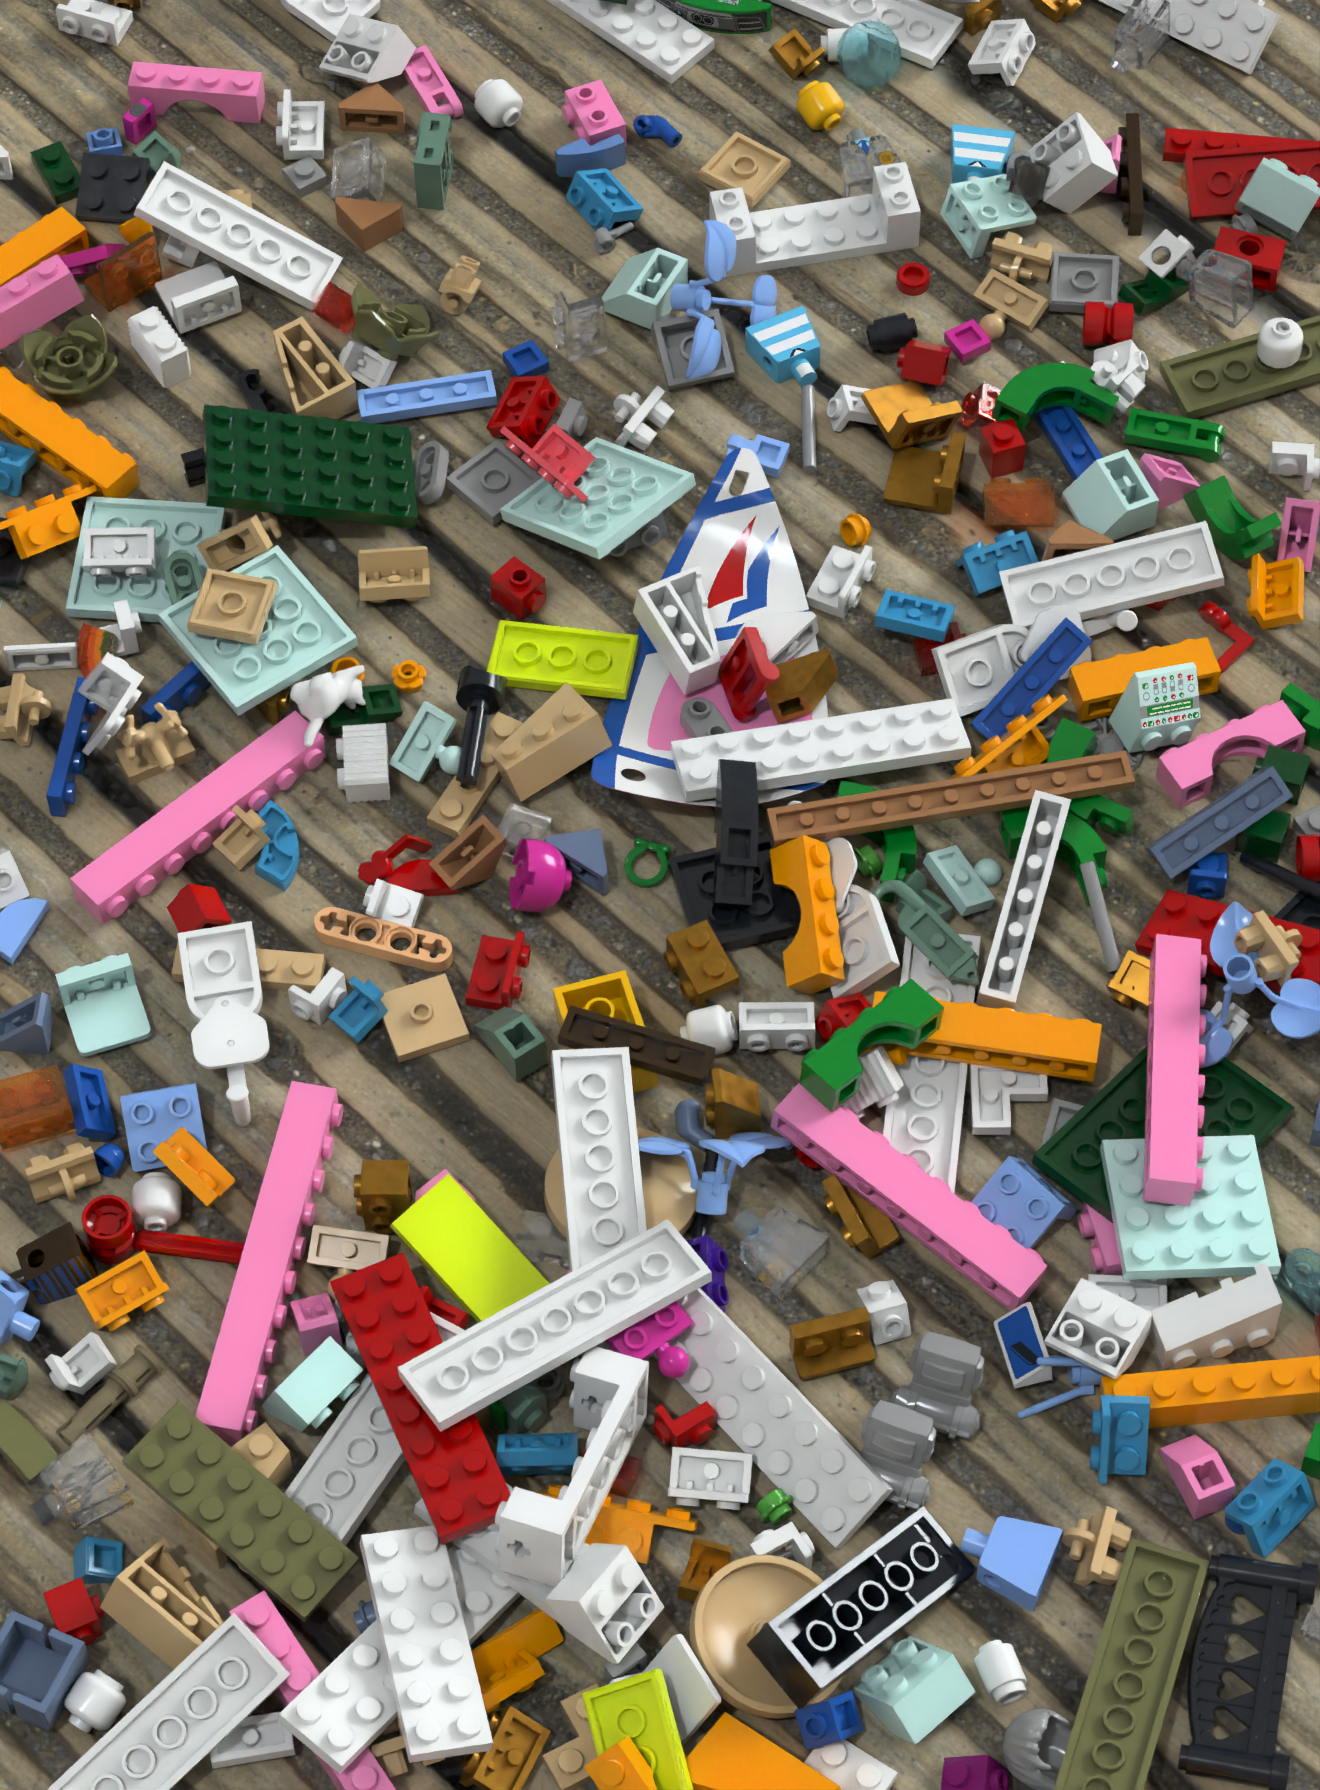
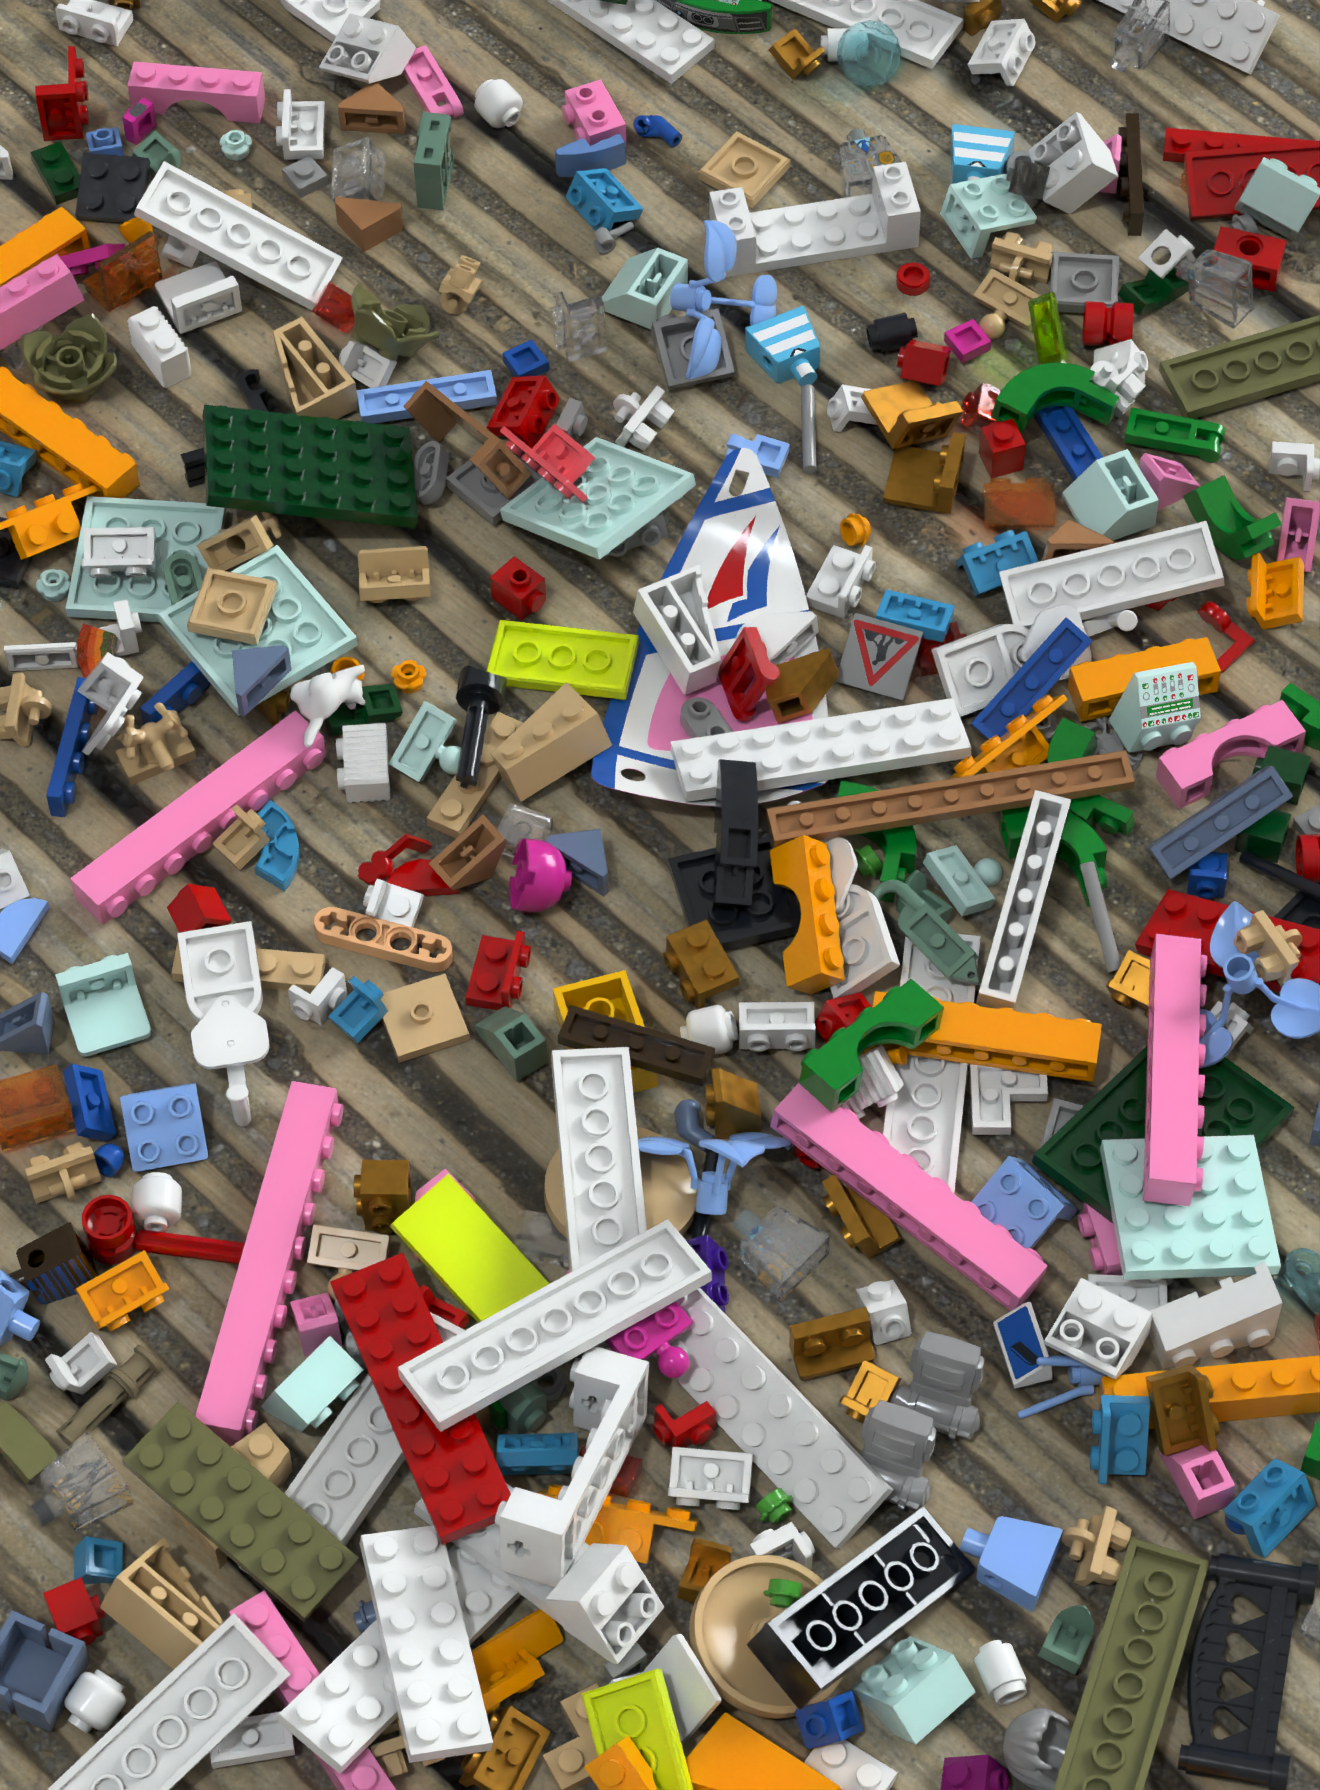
(53, 591): none -> light aqua plate
(62, 104): none -> red bracket
(194, 1166): light orange bracket -> none
(235, 145): none -> light aqua plate
(258, 673): none -> sand blue slope
(493, 459): none -> medium nougat panel
(641, 846): green piece -> none
(783, 1592): none -> bright green plate
(820, 105): yellow head -> none
(868, 1388): none -> bracket
(879, 656): none -> light grey piece
(1047, 329): none -> clear neon green slope
(1068, 1638): none -> sand green plate
(1182, 1410): none -> pearl gold bracket
(1279, 342): white head -> none

